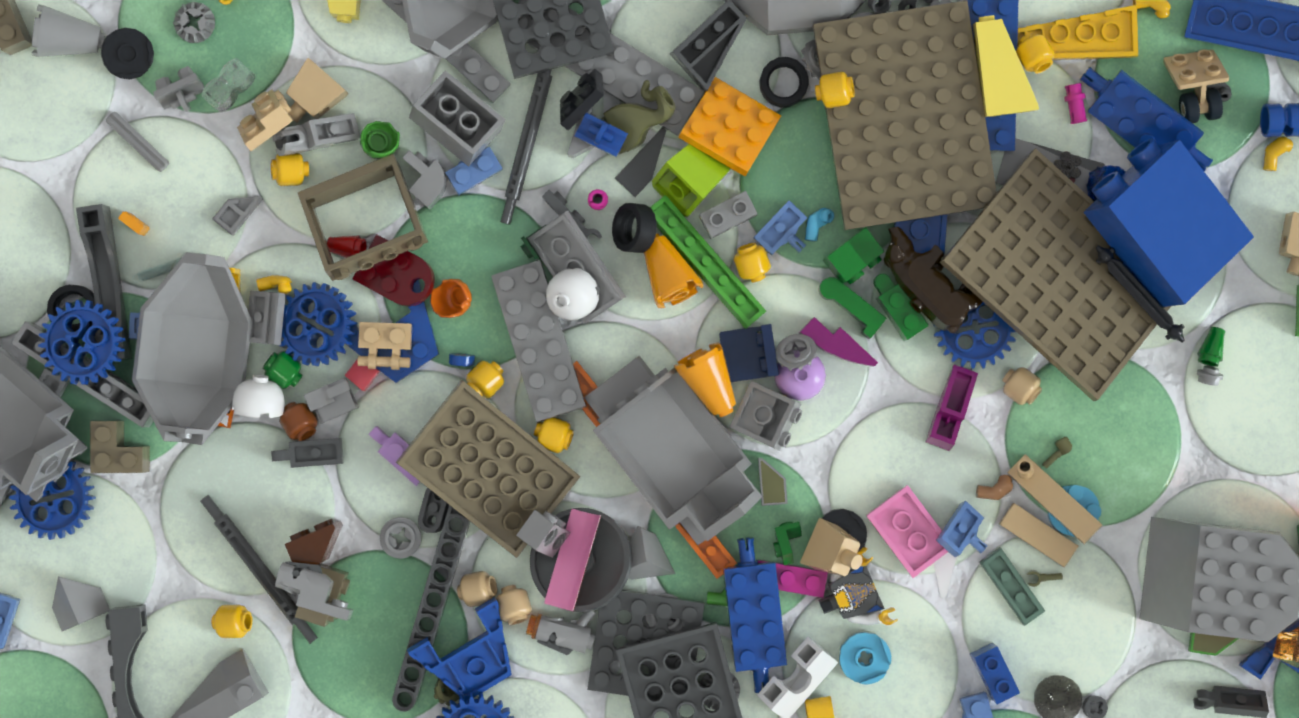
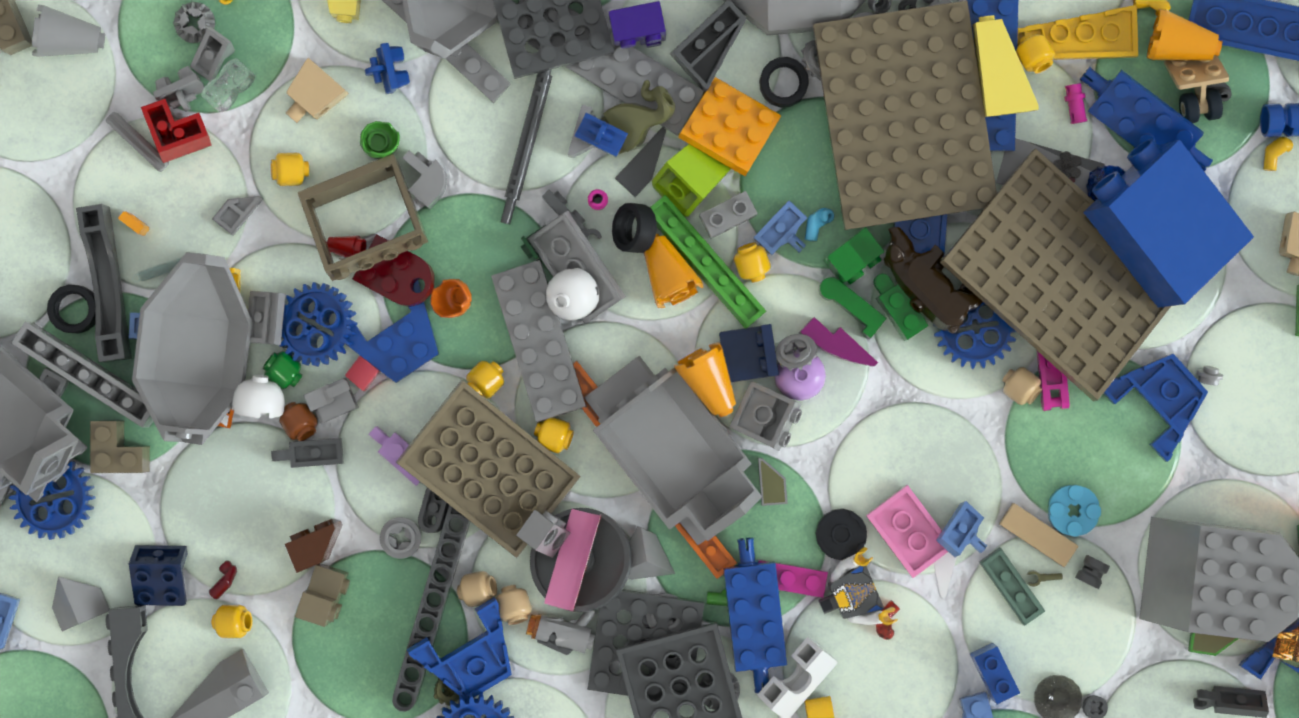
(61, 331): blue gear -> none
(127, 53): black tile -> none
(158, 575): none -> dark blue bracket
(173, 137): none -> red brick
(211, 54): none -> light grey slope
(225, 581): none -> dark red arm
(257, 567): dark grey axle -> none
(269, 118): tan plate -> none
(274, 281): yellow arm -> none
(313, 589): light grey plate -> none
(316, 134): light grey plate -> none
(385, 336): tan plate -> none
(386, 57): none -> blue hips
(456, 118): light grey brick -> none
(460, 359): blue tile -> none
(466, 177): medium blue plate -> none
(579, 101): black plate -> none
(637, 24): none -> dark purple brick
(783, 534): green bracket -> none
(831, 550): tan torso -> none
(835, 89): yellow head -> none
(878, 664): medium azure plate -> none
(886, 631): none -> clear red arm
(951, 408): magenta slope -> none
(996, 492): medium nougat arm -> none
(1052, 379): none -> dark pink plate
(1054, 499): tan piece -> none
(1064, 446): olive hand -> none
(1092, 571): none -> dark grey wheel
(1140, 293): black wheel -> none
(1169, 391): none -> blue wing
(1181, 39): none -> light orange cone
(1212, 348): green cone -> none

